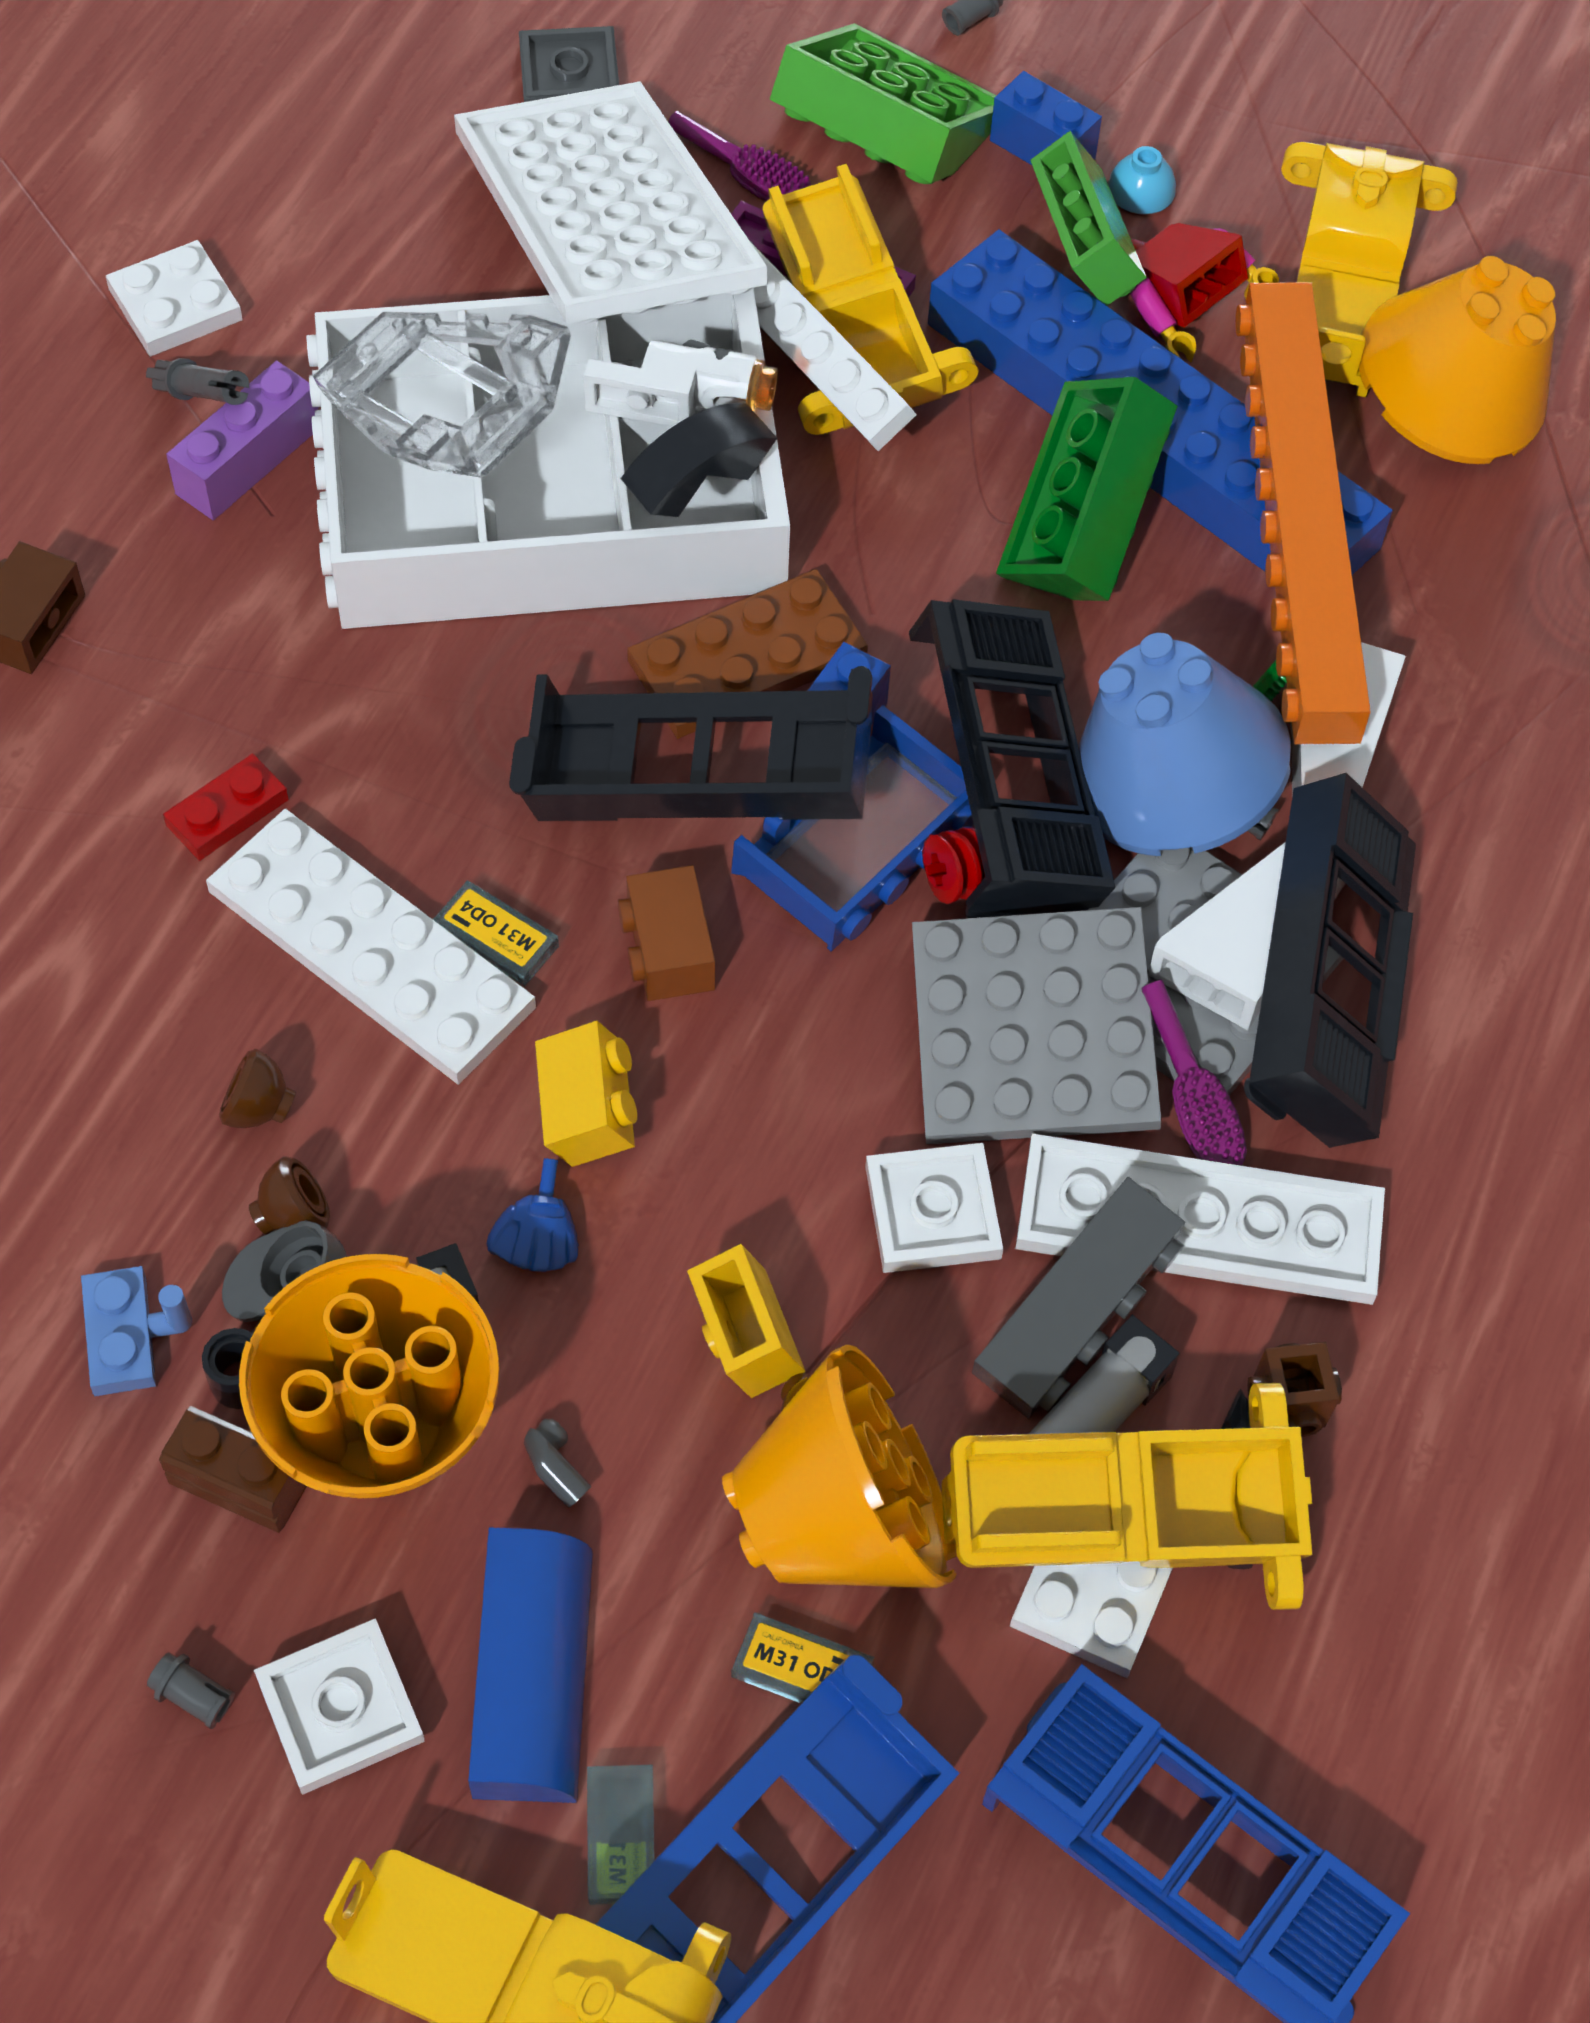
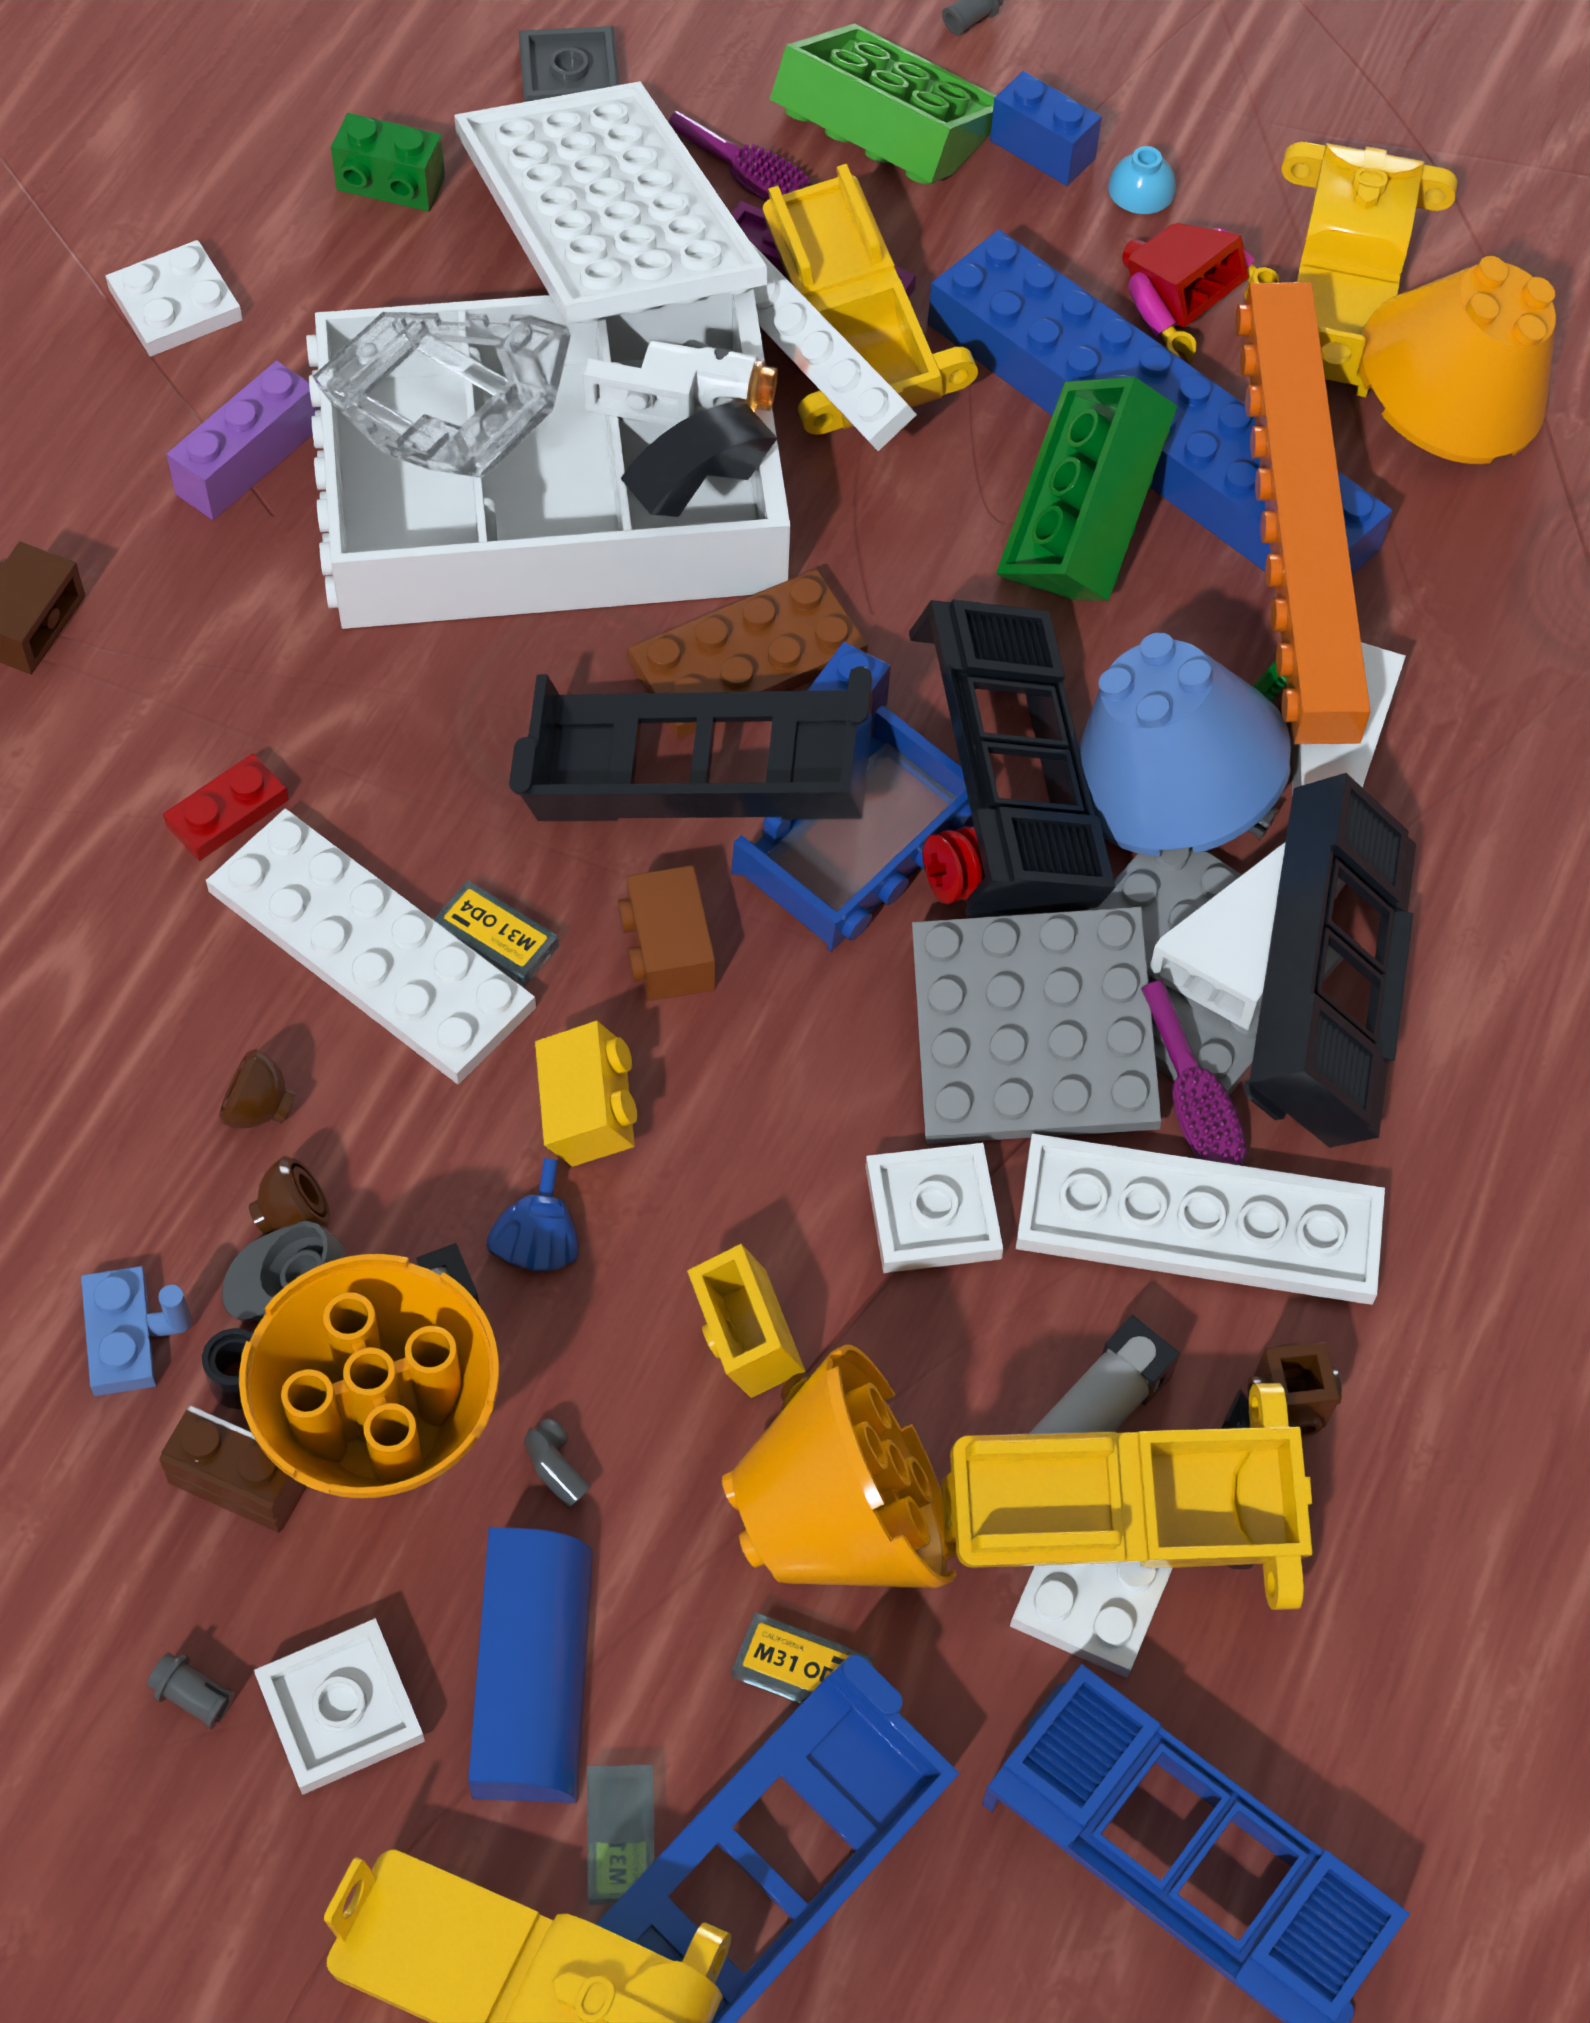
(188, 380): dark grey axle -> none
(388, 161): none -> green brick
(1078, 1298): dark grey brick -> none
(1088, 219): bright green brick -> none

